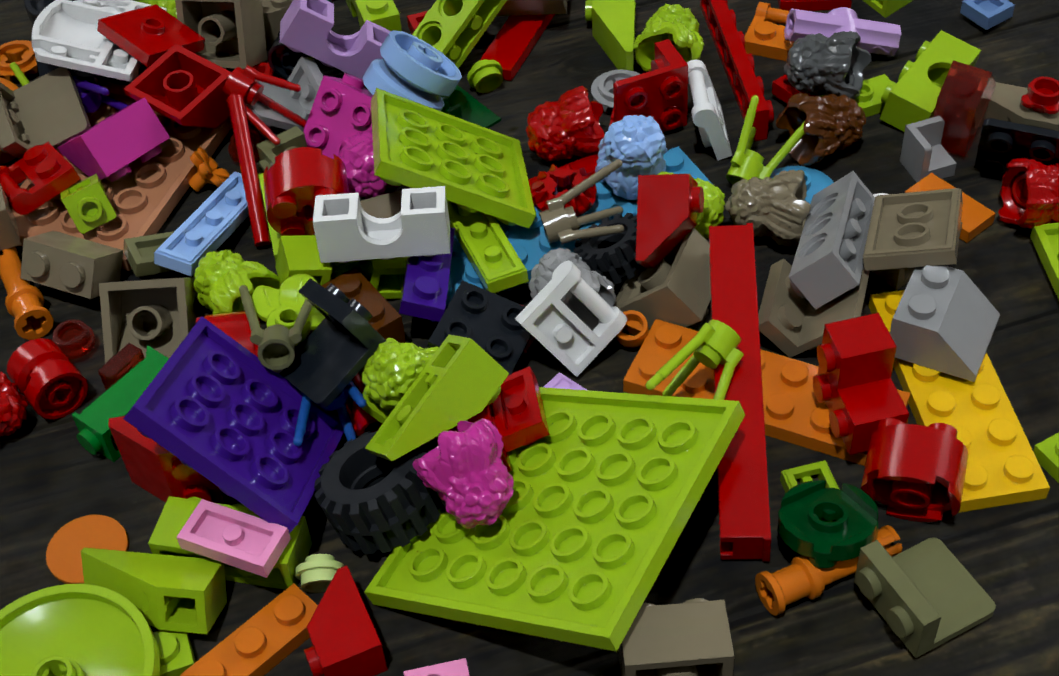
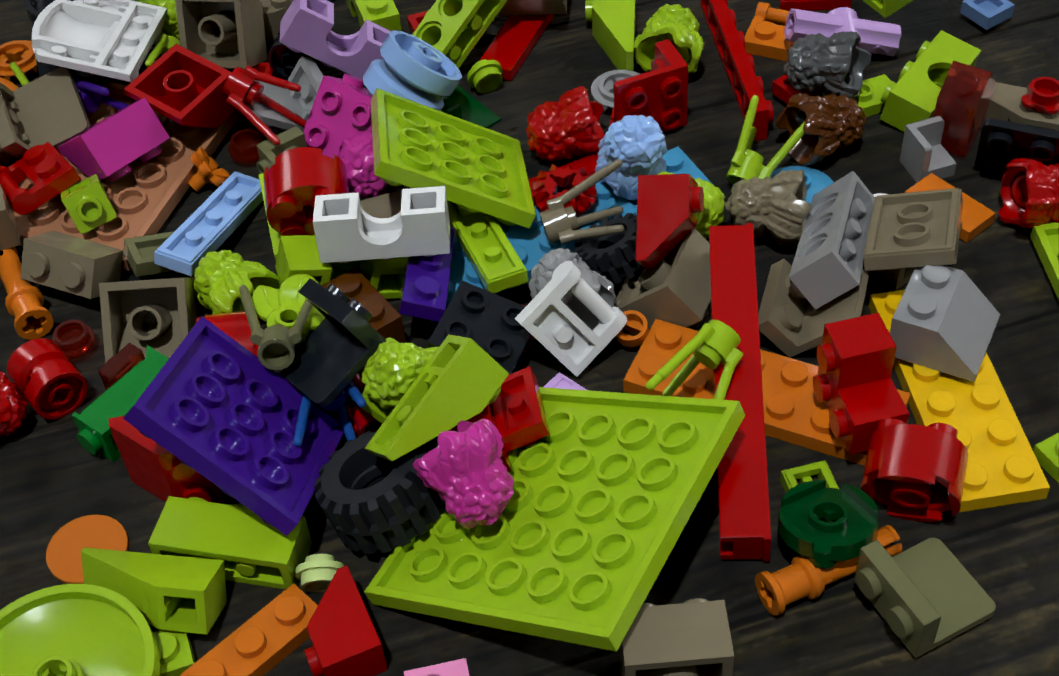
(149, 33): red plate -> none
(234, 538): bright pink plate -> none
(249, 171): red bar -> none
(707, 110): white plate -> none

